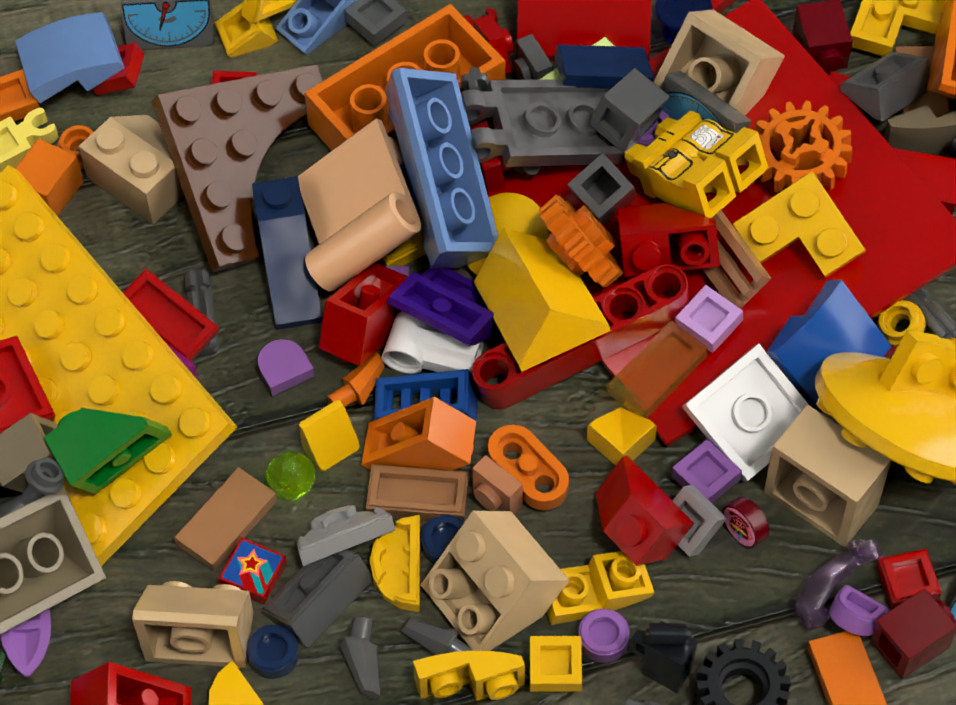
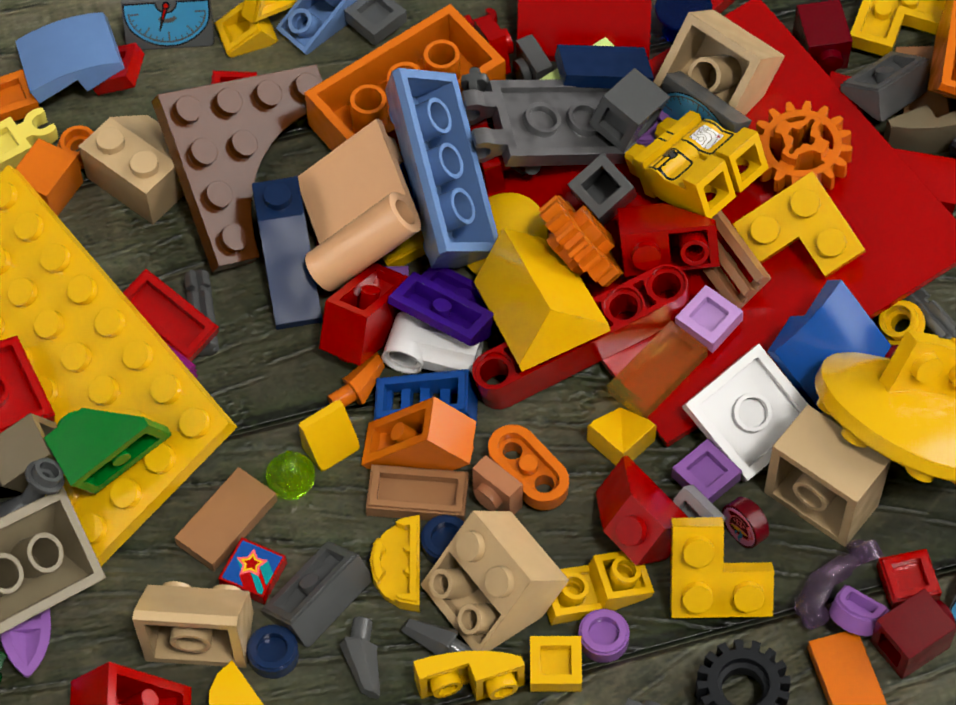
(283, 366): medium lavender tile -> none
(341, 530): light grey tile -> none
(665, 653): black piece -> none
(705, 584): none -> yellow plate

